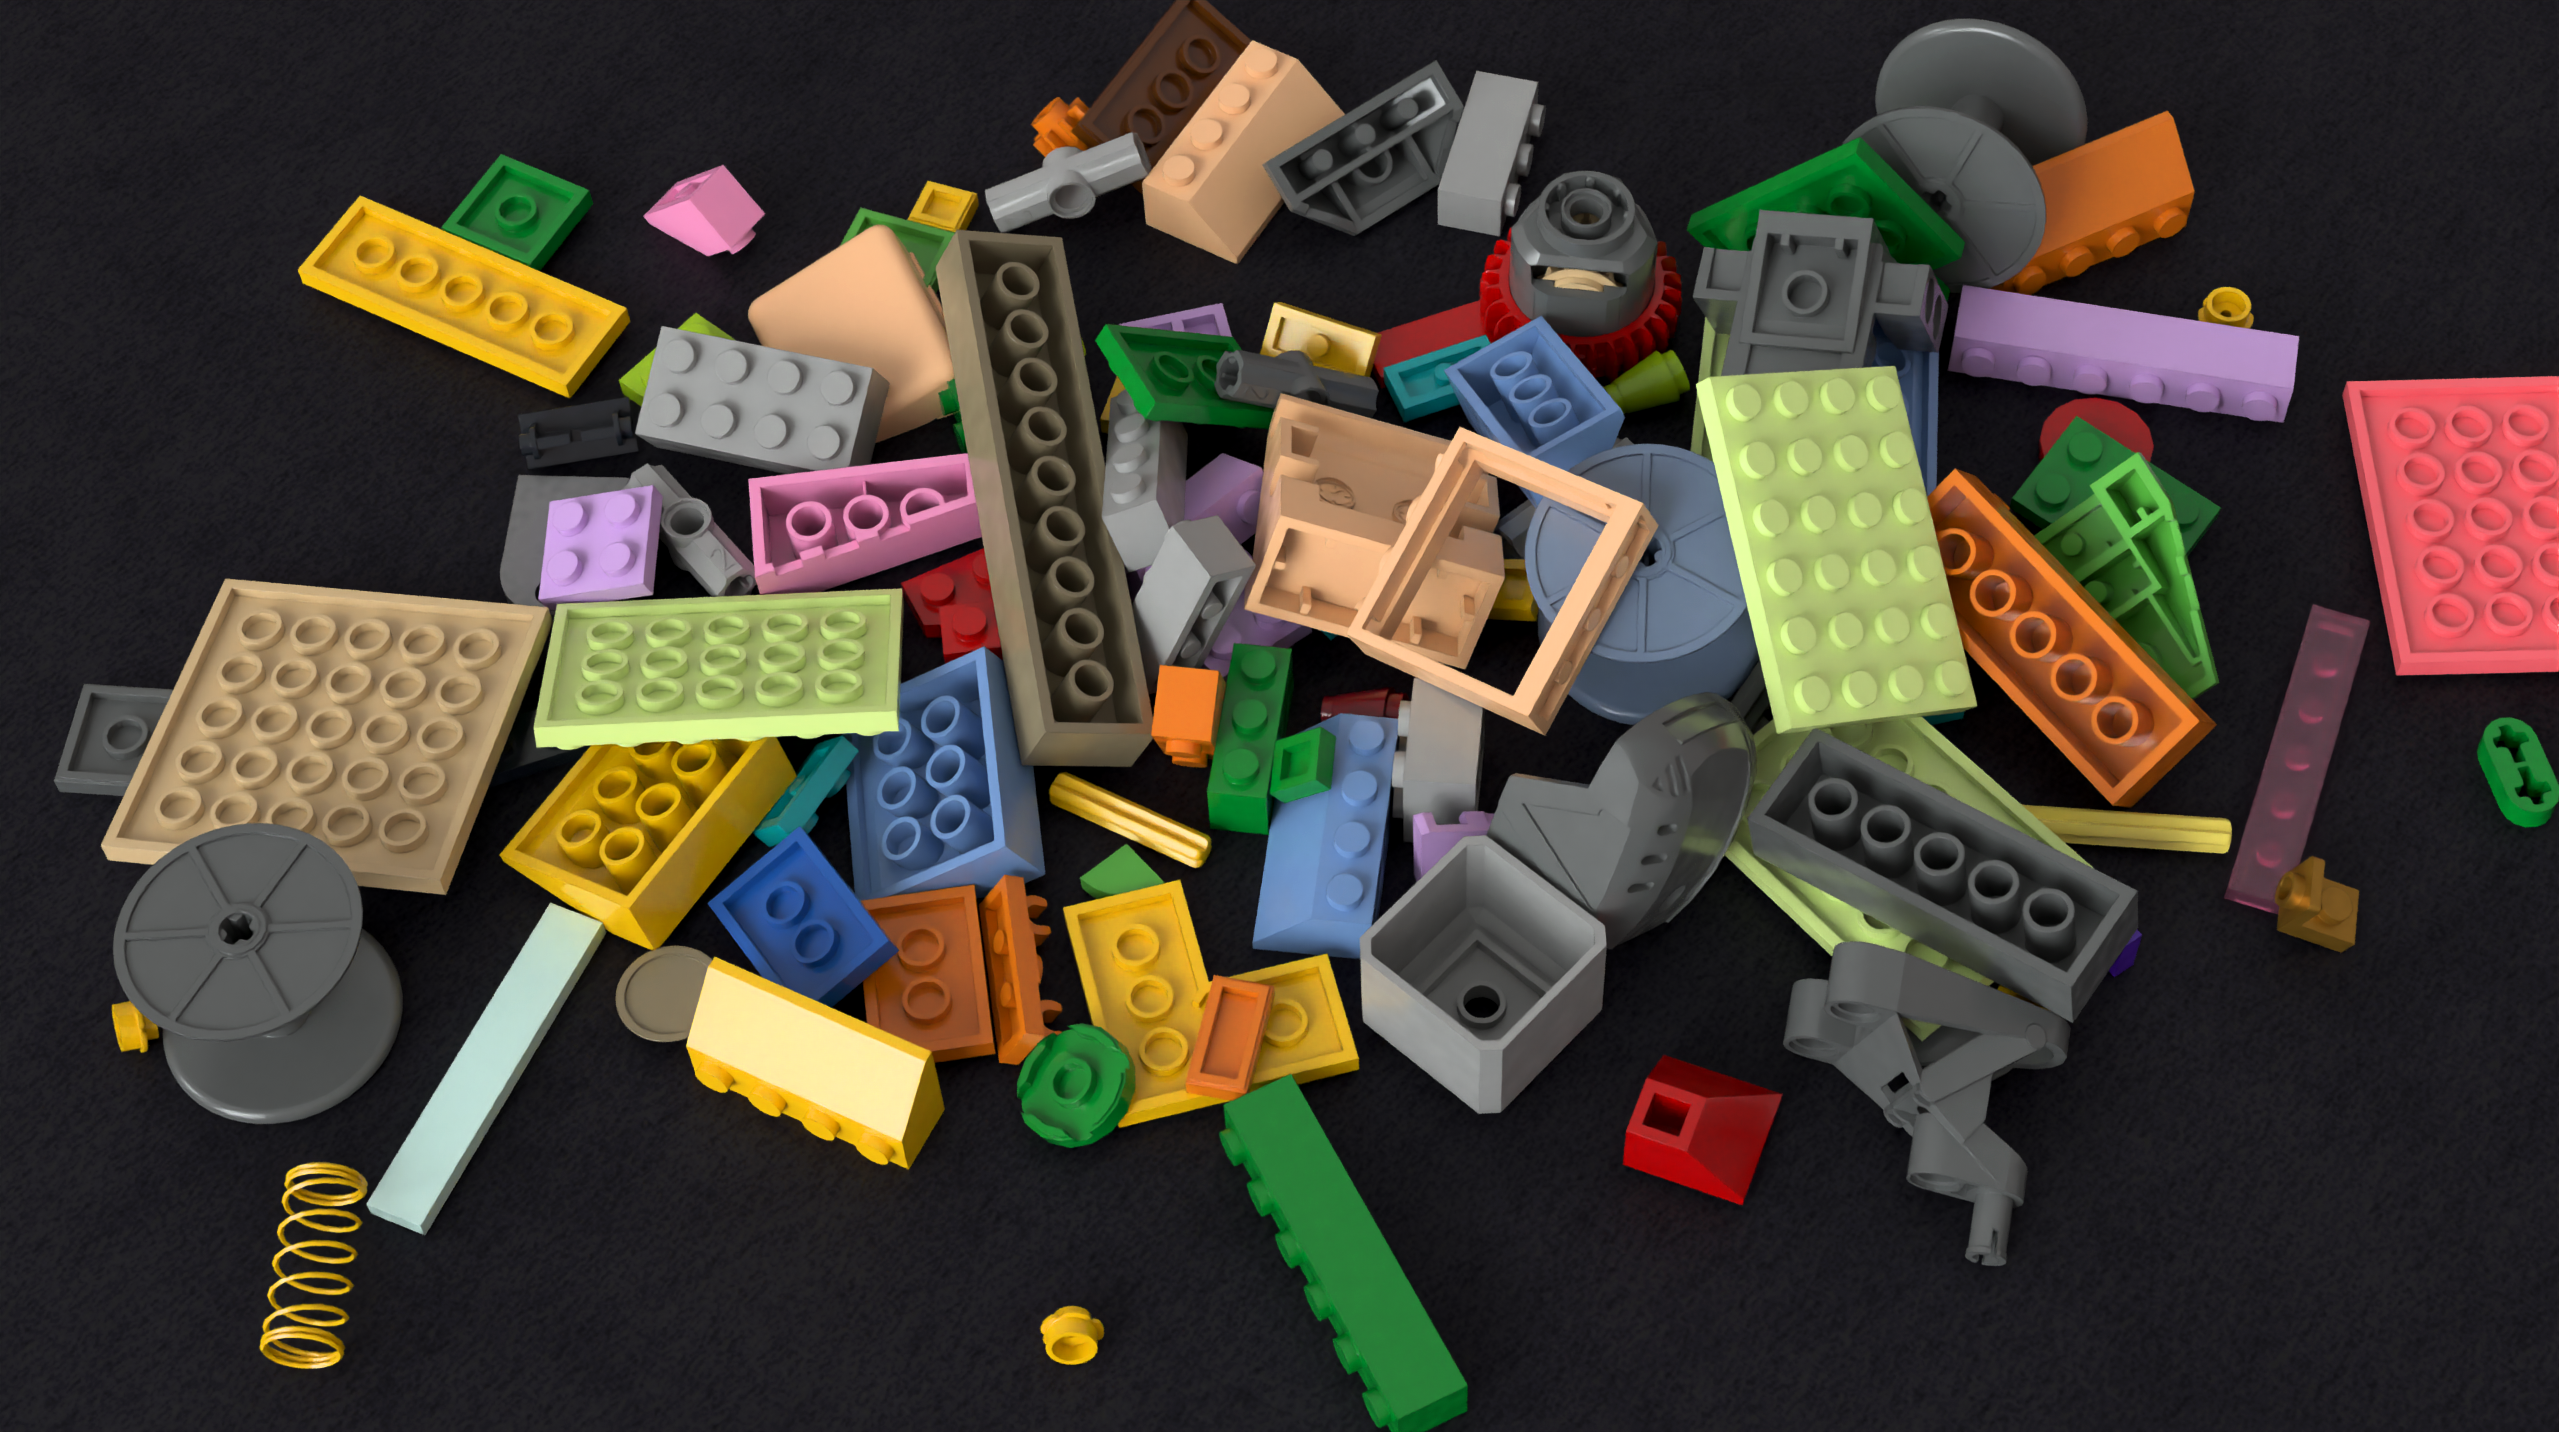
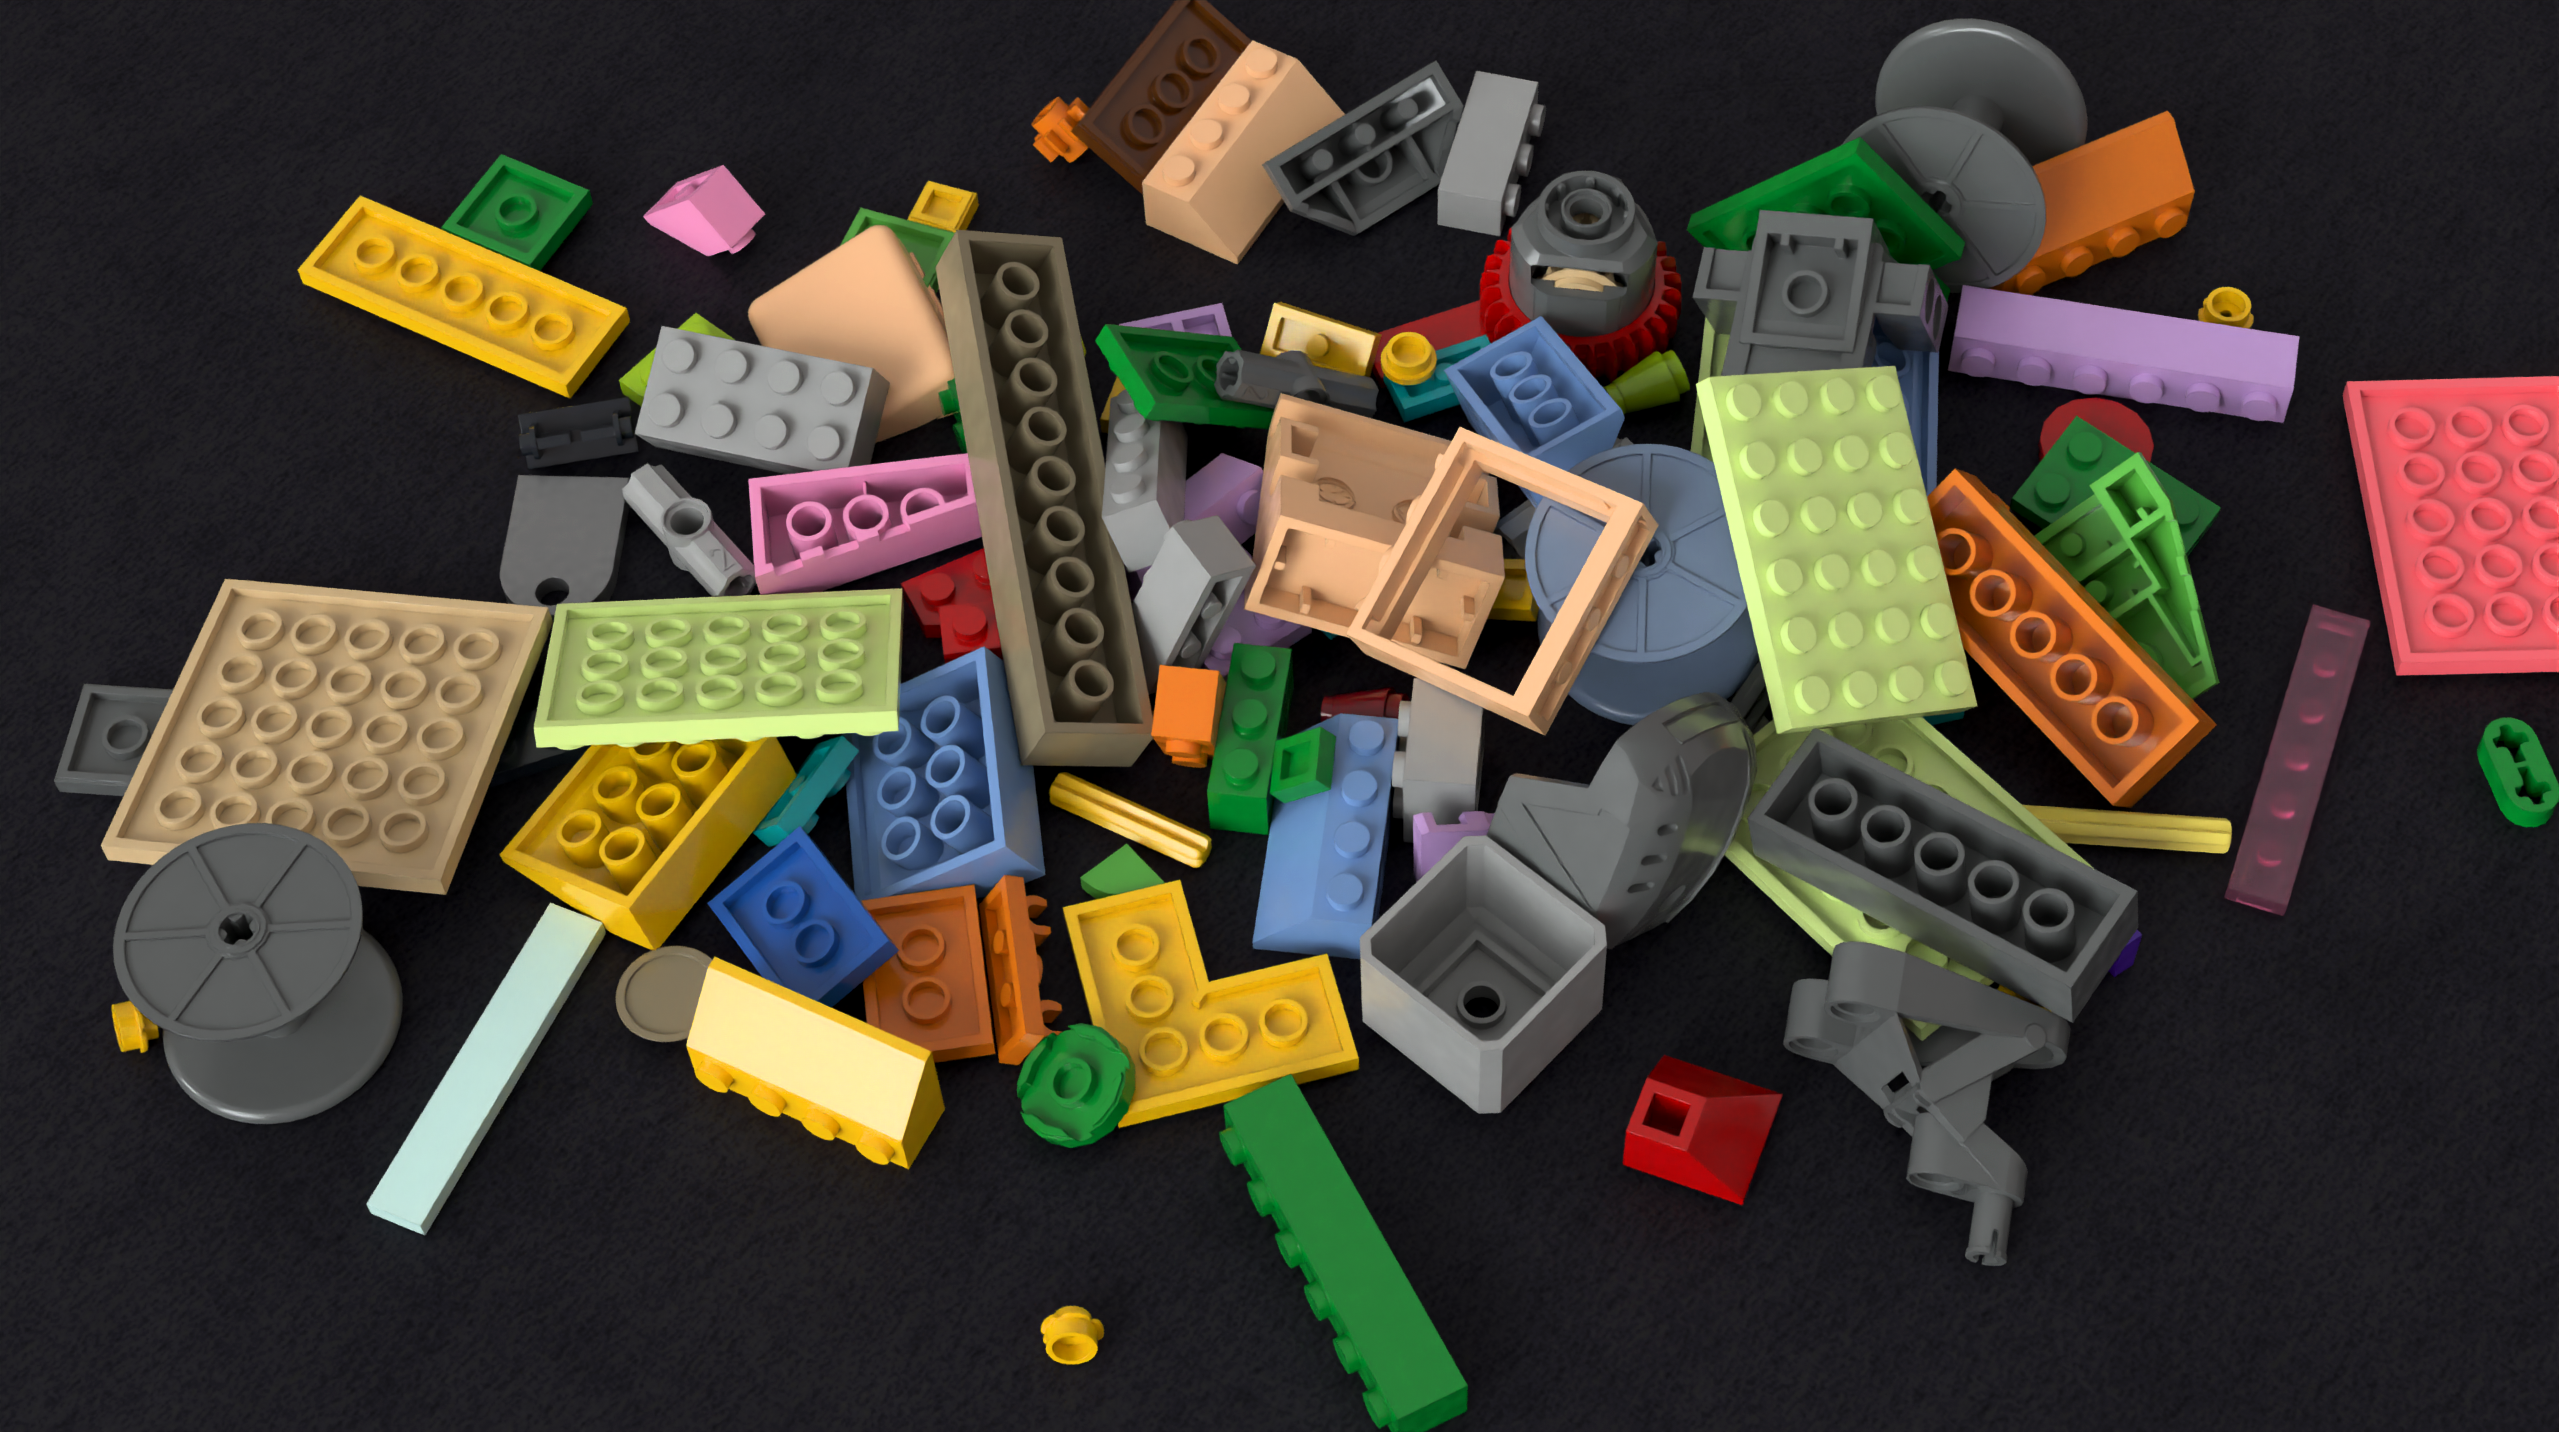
(313, 1359): yellow piece -> none
(601, 547): lavender plate -> none
(1068, 182): light grey piece -> none
(1230, 1038): orange tile -> none
(1408, 359): none -> yellow plate
(2317, 907): pearl gold bracket -> none

